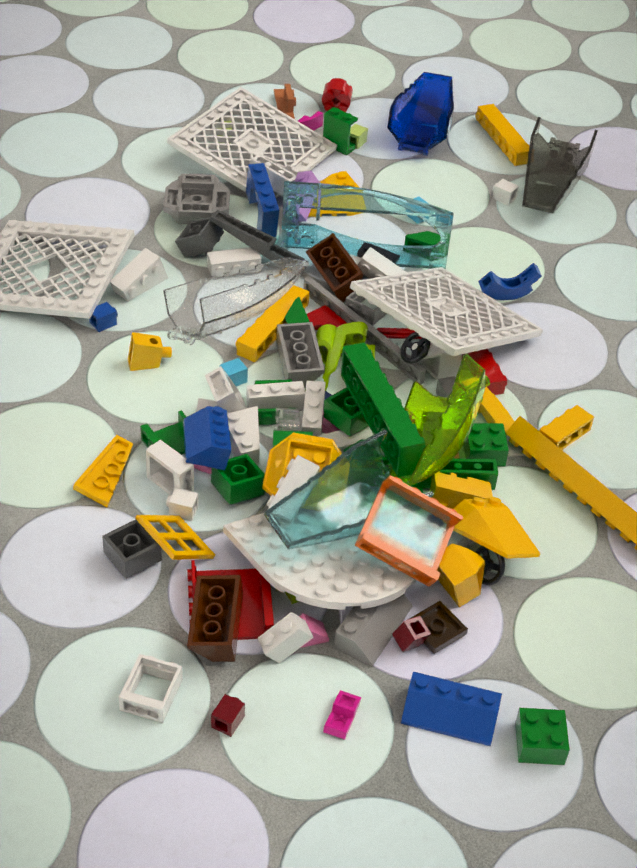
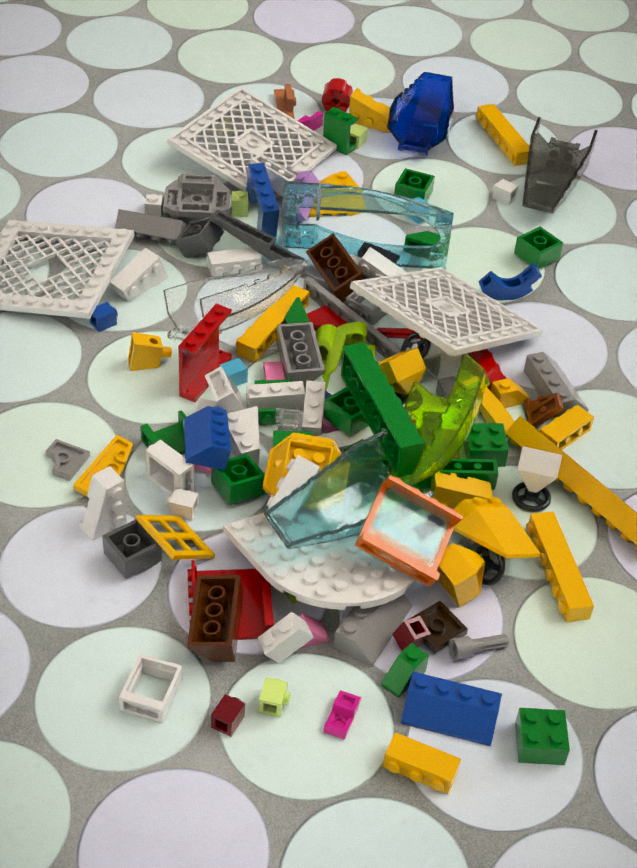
(67, 459): none -> light grey tile
(106, 504): none -> white wedge
(150, 226): none -> light grey slope
(154, 205): none -> white slope
(201, 354): none -> red panel
(239, 203): none -> yellowish green brick
(273, 370): none -> bright pink slope
(273, 697): none -> yellowish green brick
(369, 111): none -> yellow wedge
(401, 671): none -> green slope
(402, 371): none -> yellow piece
(414, 184): none -> green brick
(421, 763): none -> yellow brick
(465, 647): none -> light grey piece
(509, 392): none -> yellow slope
(537, 470): none -> white piece
(538, 247): none -> green brick
(543, 408): none -> dark orange wing
(549, 379): none -> light grey slope
(560, 567): none -> yellow brick

